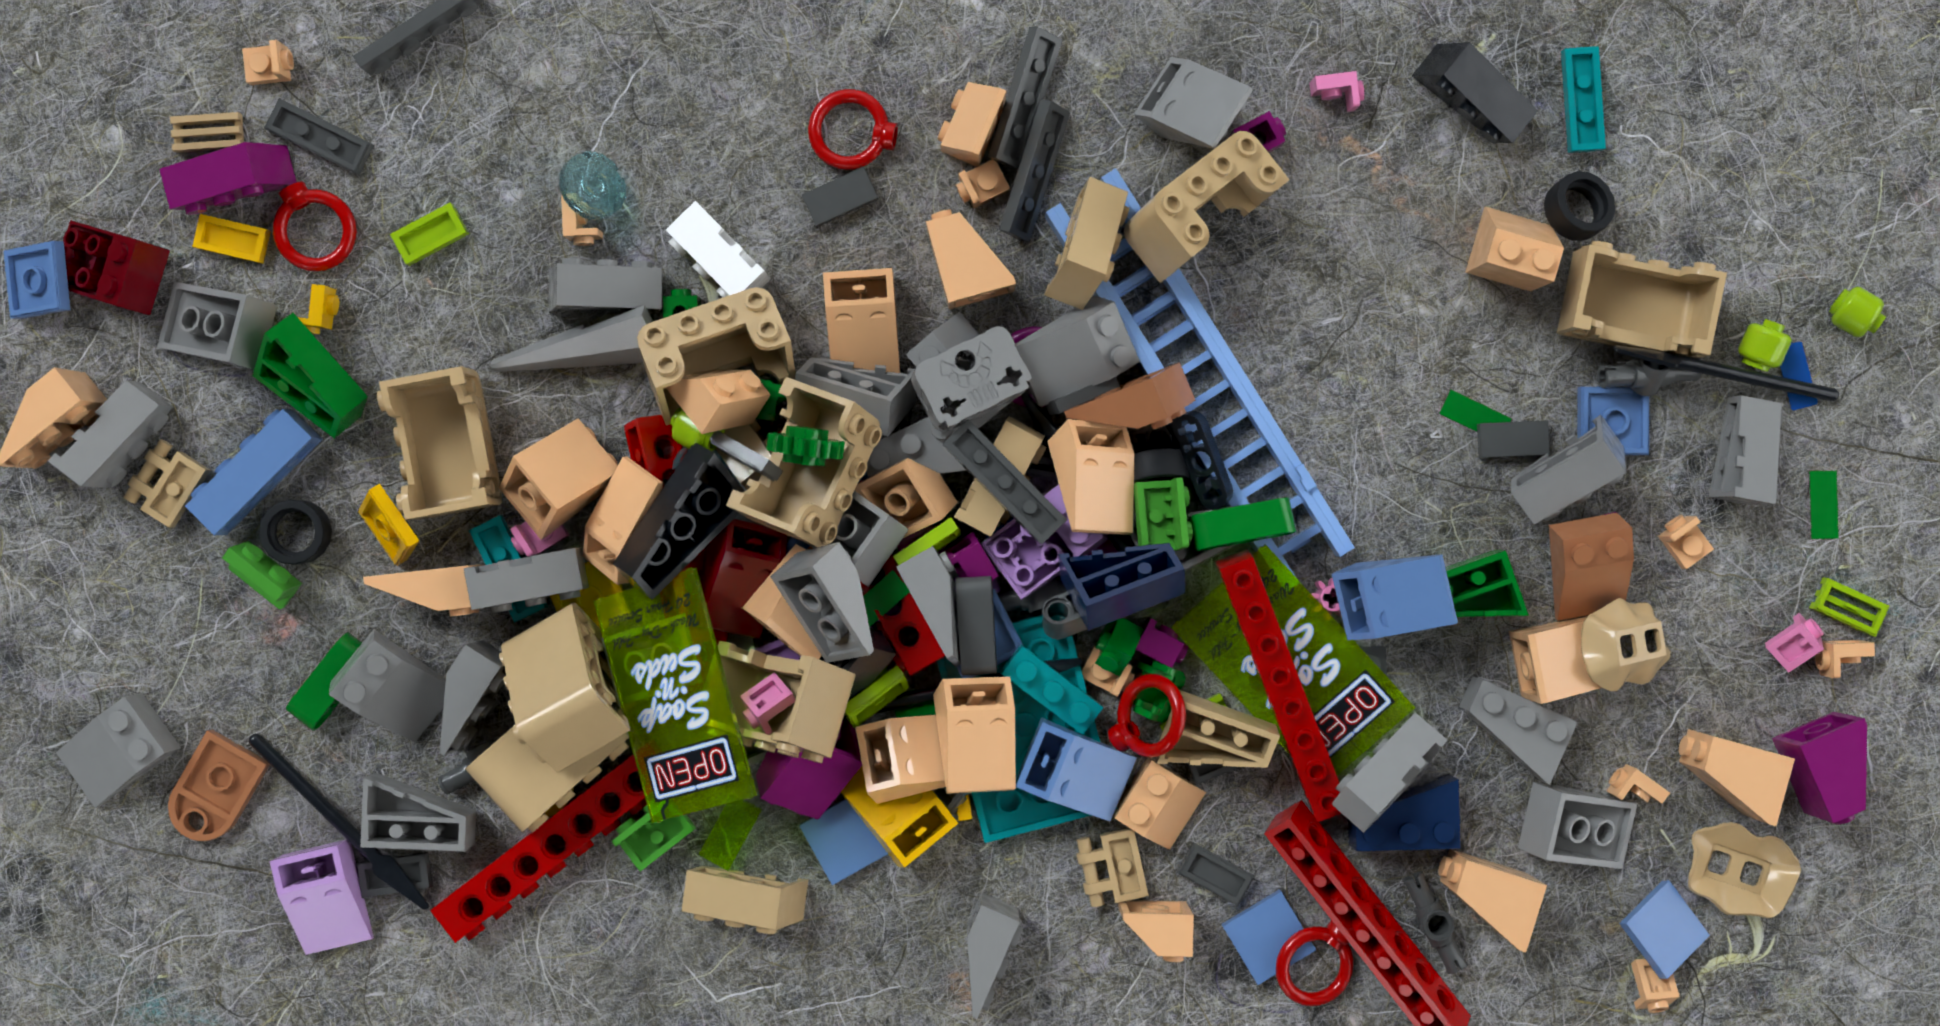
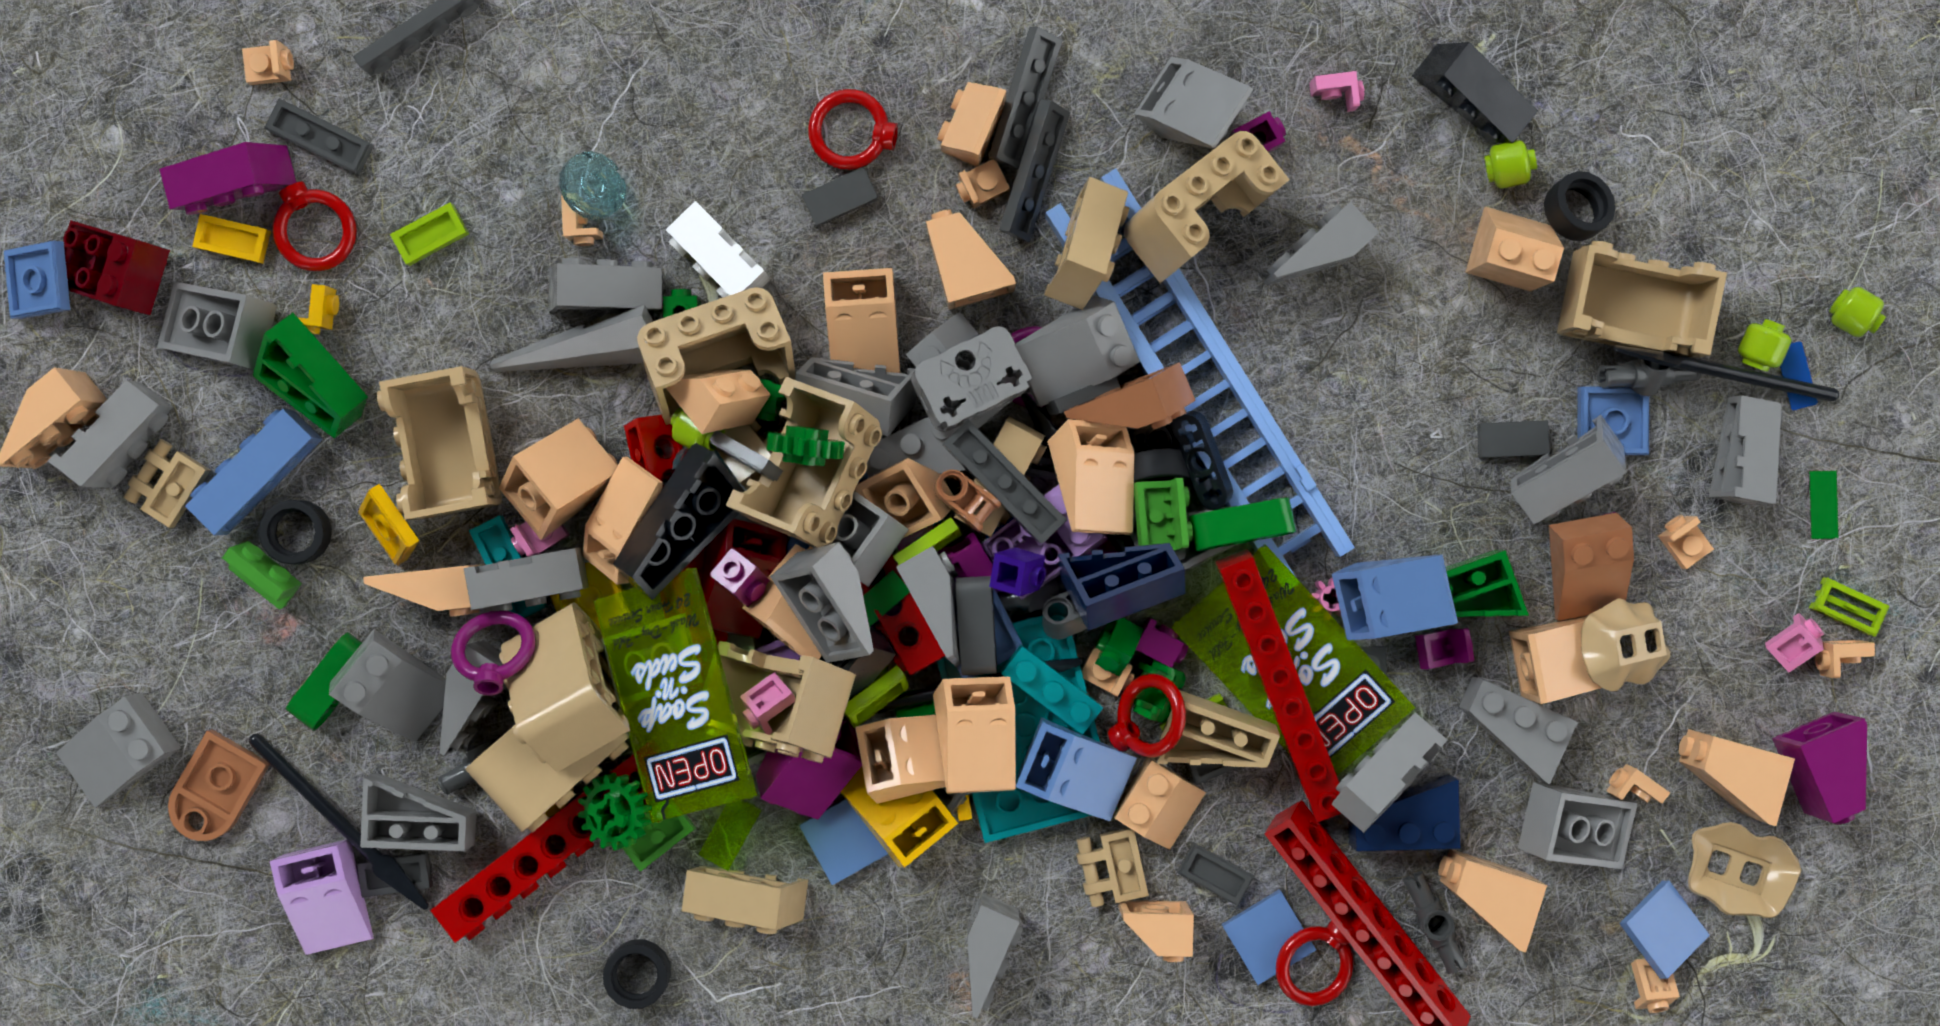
(179, 133): tan tile -> none
(489, 676): none -> magenta piece
(614, 811): none -> green gear
(628, 999): none -> black tyre
(740, 577): none -> magenta bracket
(967, 500): none -> nougat piece
(1017, 571): none -> dark purple brick
(1340, 237): none -> light grey slope
(1444, 647): none -> magenta bracket
(1469, 412): green sticker -> none
(1510, 164): none -> lime head
(1583, 99): teal plate -> none

